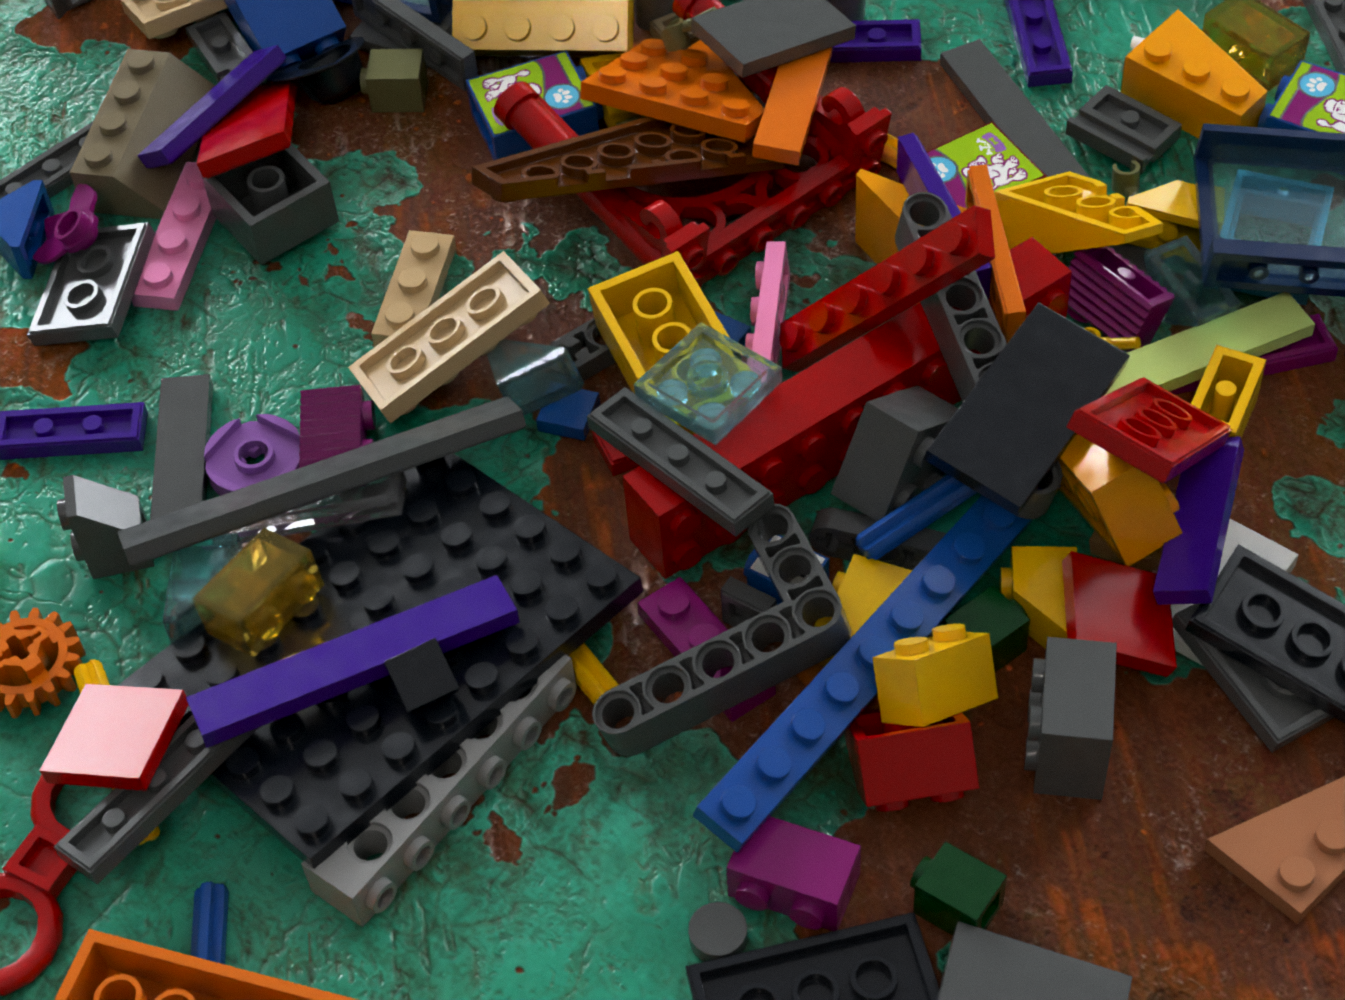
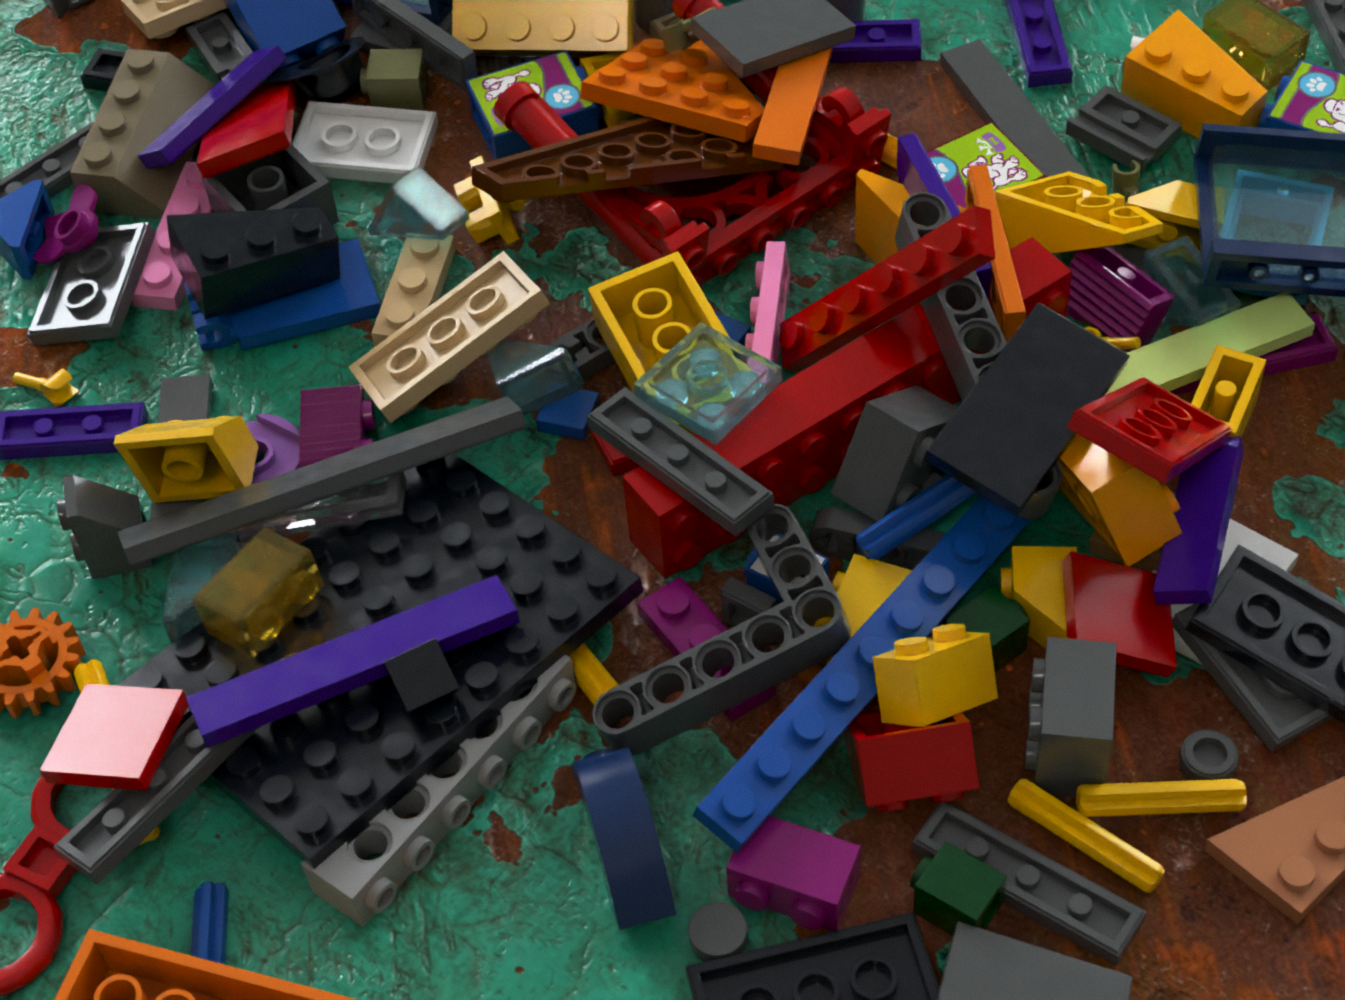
(55, 388): none -> yellow hand
(101, 69): none -> black tile
(190, 457): none -> yellow slope
(252, 255): none -> black wedge
(298, 313): none -> blue tile
(365, 140): none -> white tile
(418, 209): none -> clear light blue slope
(493, 217): none -> yellow hips
(624, 837): none -> dark blue arch
(1038, 884): none -> dark grey tile
(1086, 835): none -> yellow axle
(1161, 797): none -> yellow axle
(1208, 756): none -> dark grey tile

